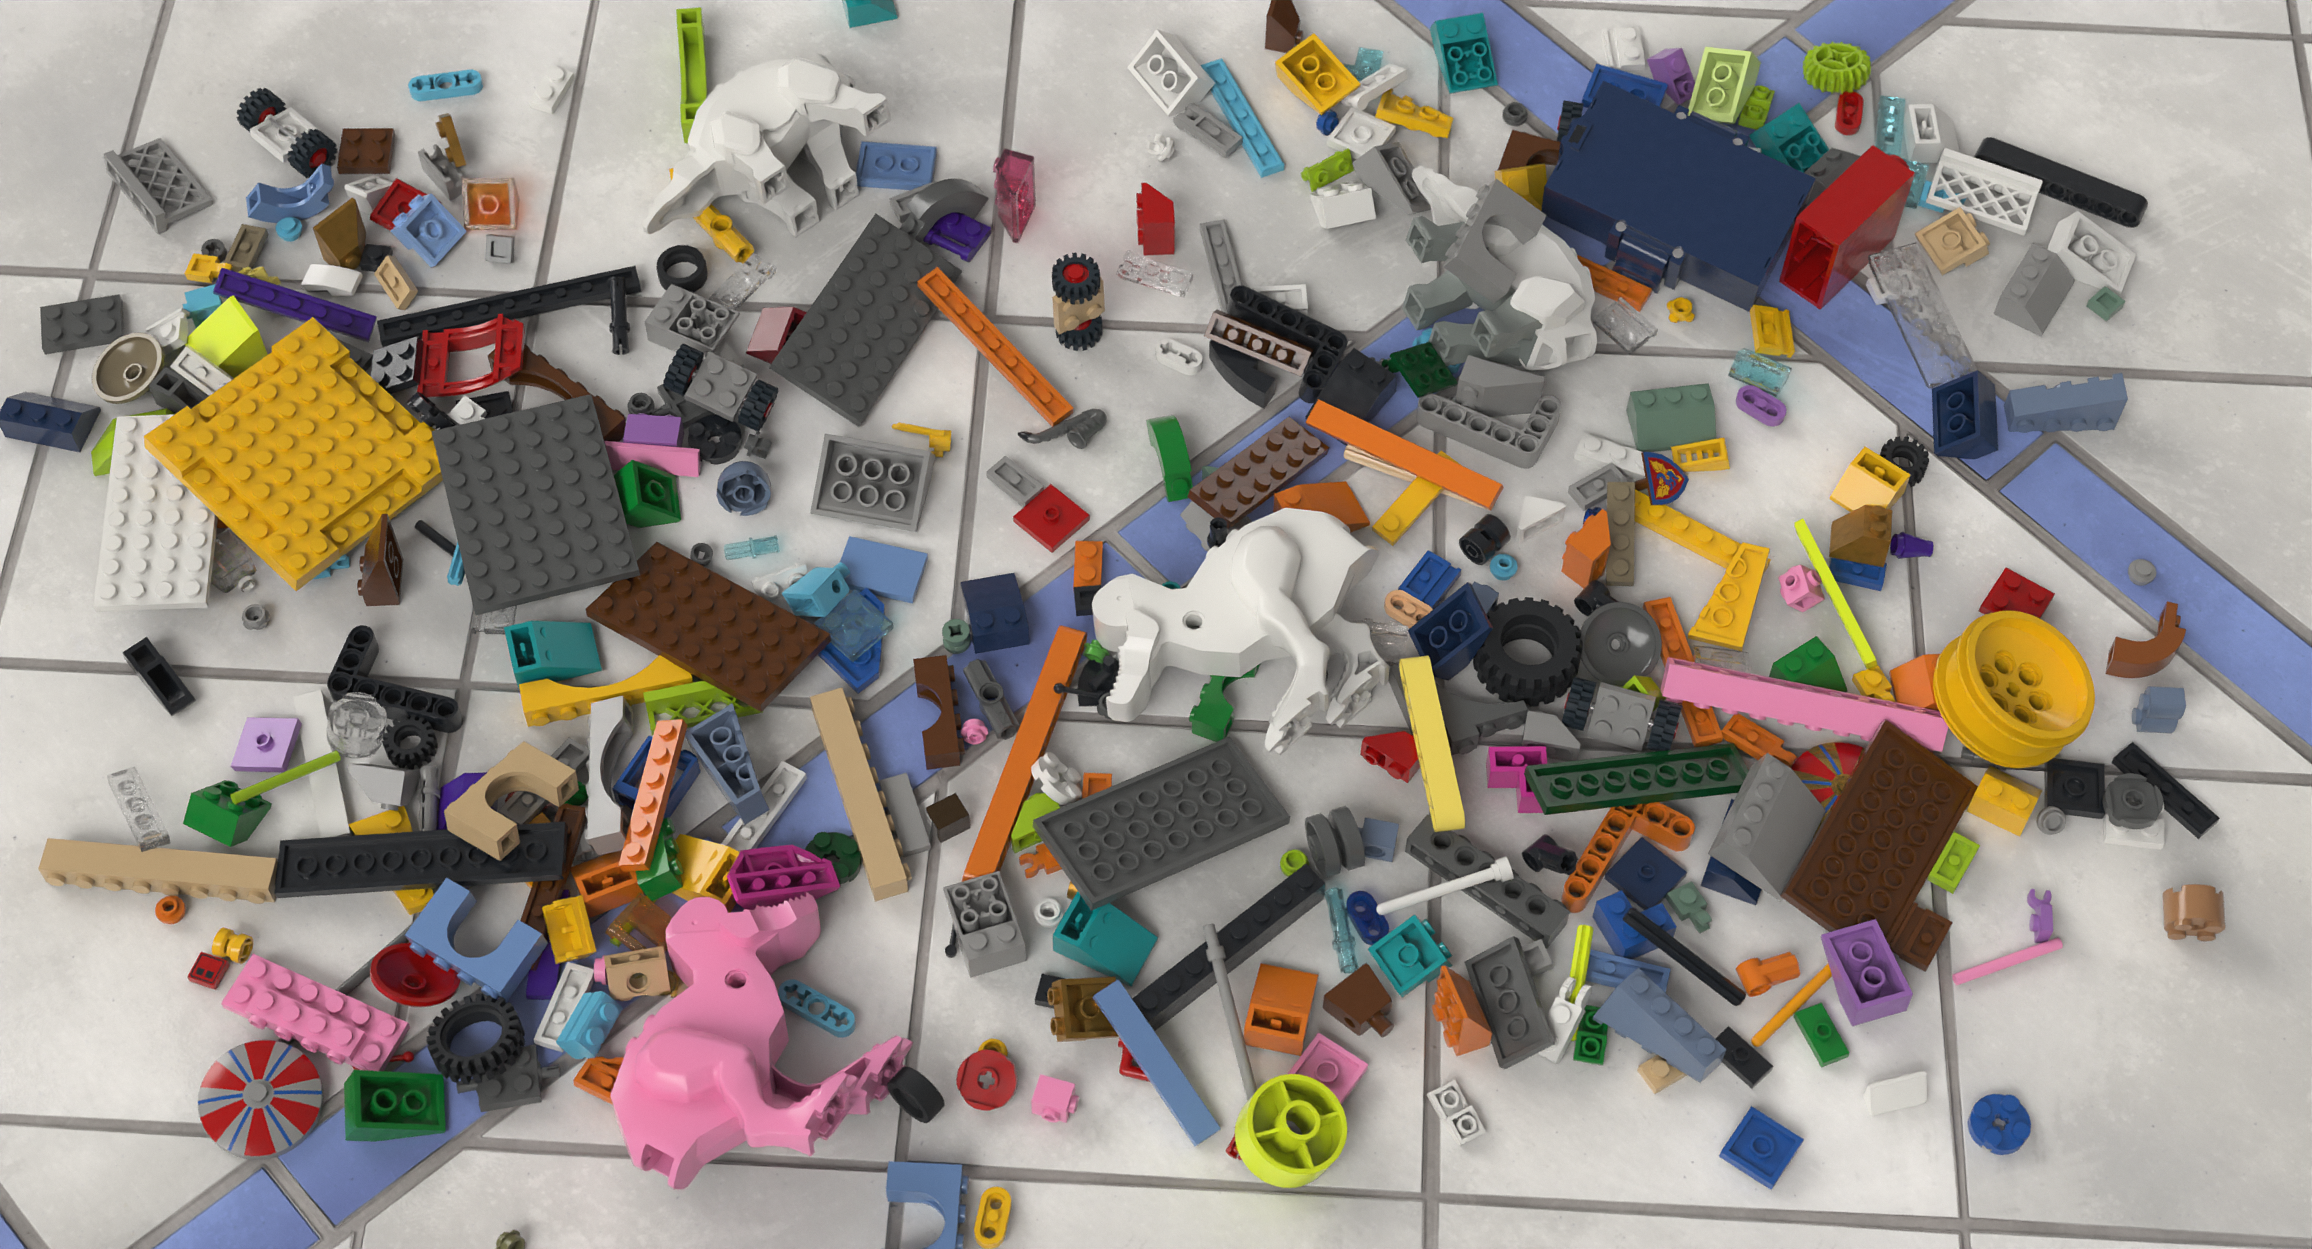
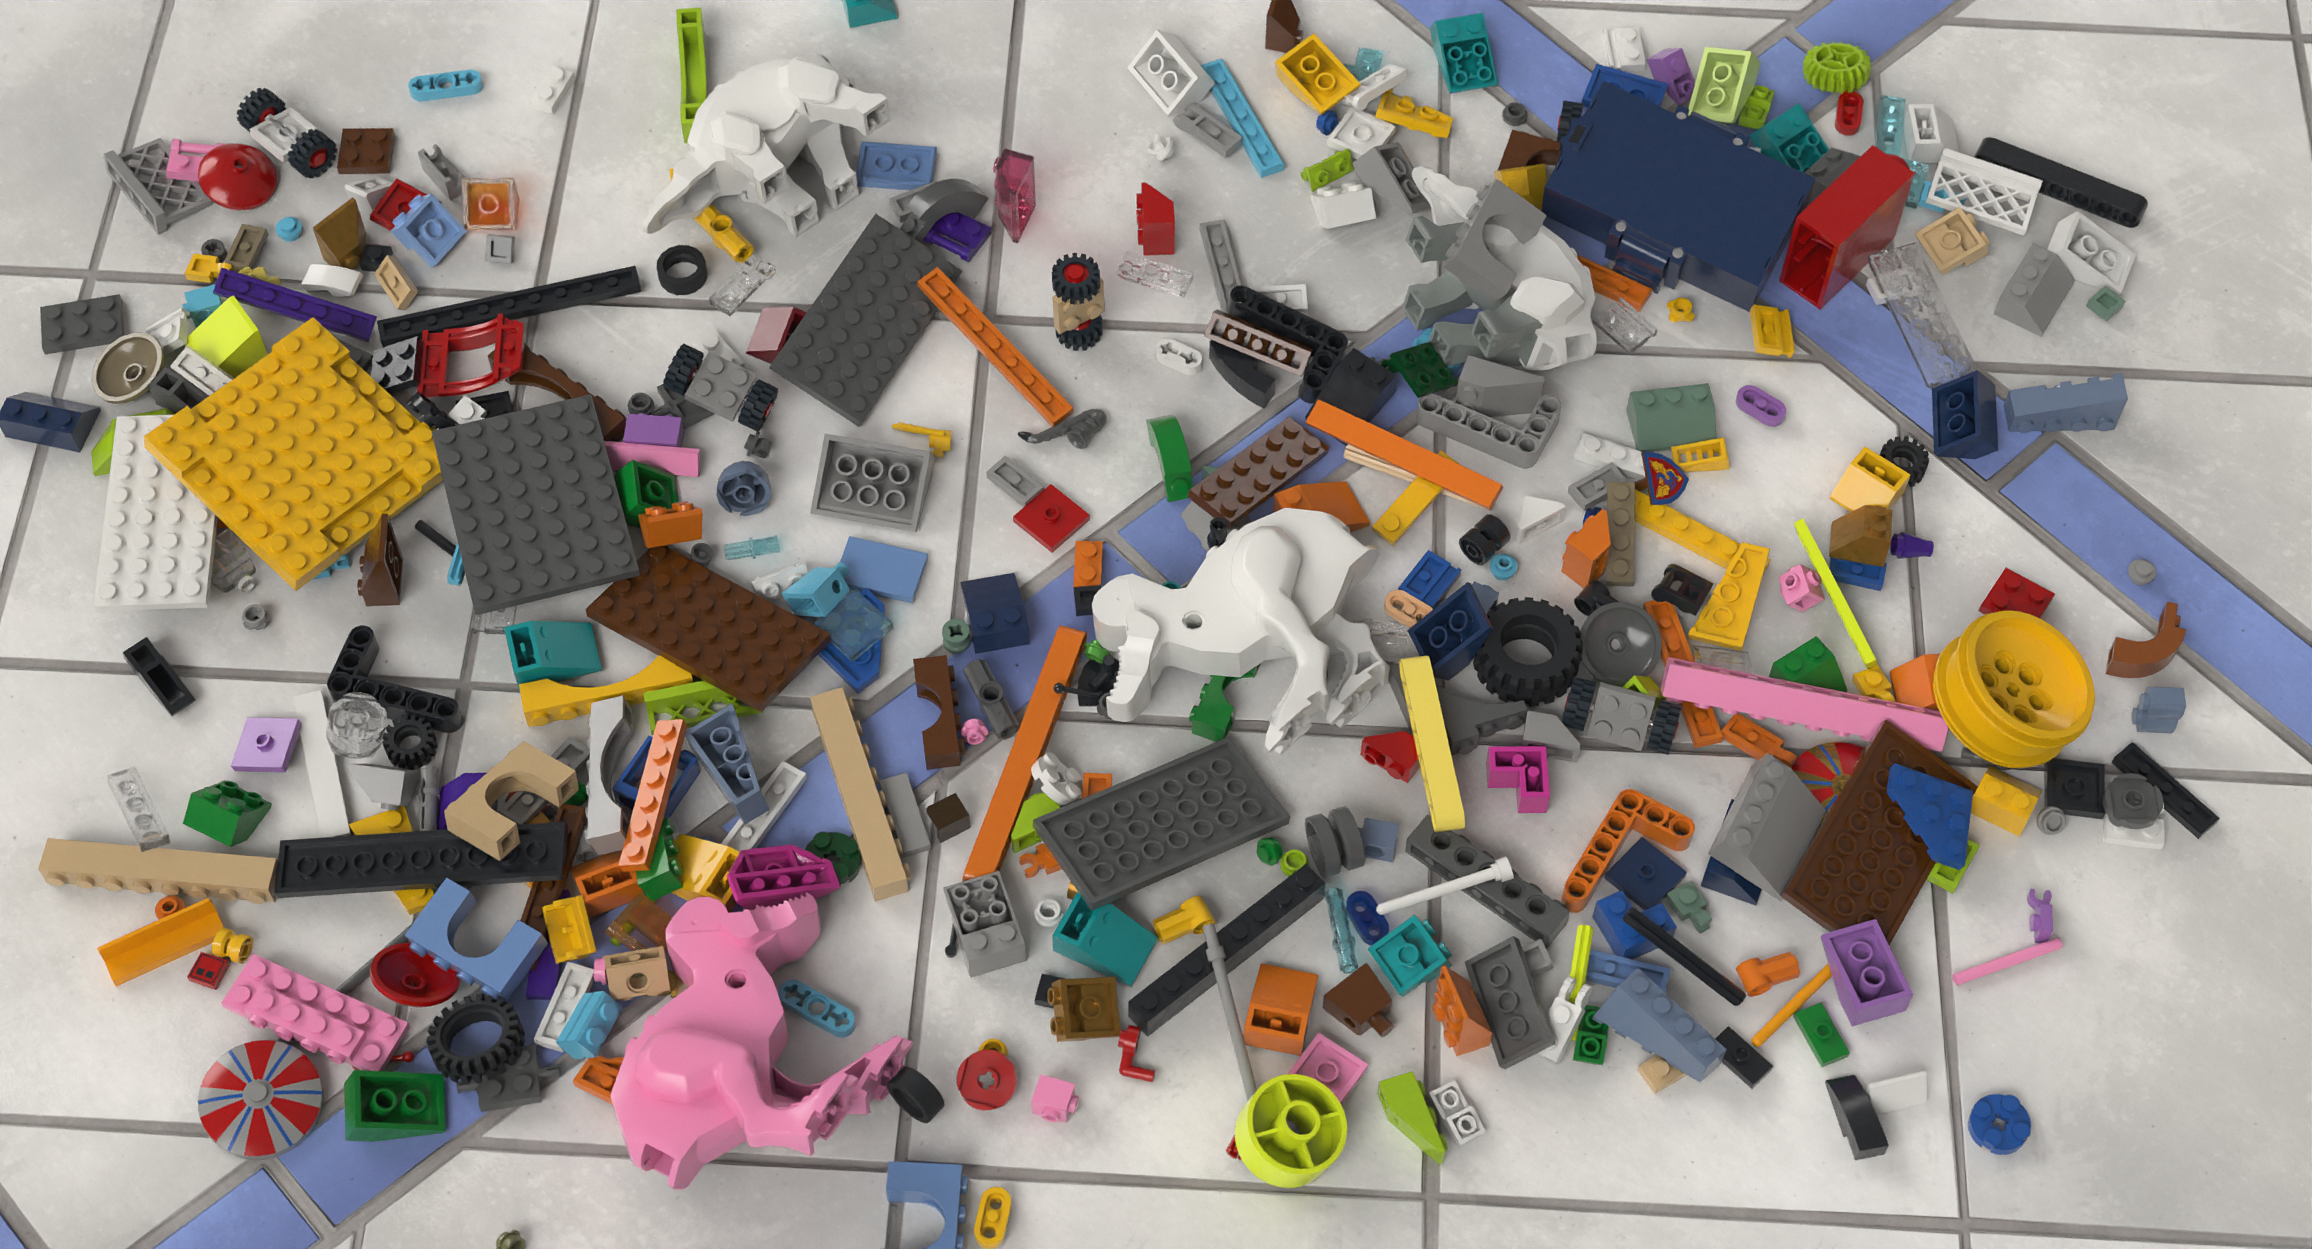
(161, 941): none -> light orange panel
(186, 166): none -> bright pink plate
(233, 186): none -> red dish
(285, 777): lime bar -> none
(301, 202): medium blue arch -> none
(447, 130): pearl gold plate -> none
(619, 325): black pin -> none
(671, 526): none -> orange slope
(688, 320): light grey slope -> none
(711, 426): black plate -> none
(1156, 1063): medium blue tile -> none
(1187, 919): none -> yellow piece
(1269, 851): none -> green plate
(1407, 1110): none -> lime slope
(1548, 855): black piece -> none
(1637, 778): dark green plate -> none
(1690, 593): none -> black plate
(1759, 371): clear light blue brick -> none
(1761, 1148): blue plate -> none
(1857, 1117): none -> black slope
(1920, 937): reddish brown plate -> none
(1934, 811): none -> blue plate
(2193, 912): medium nougat brick -> none

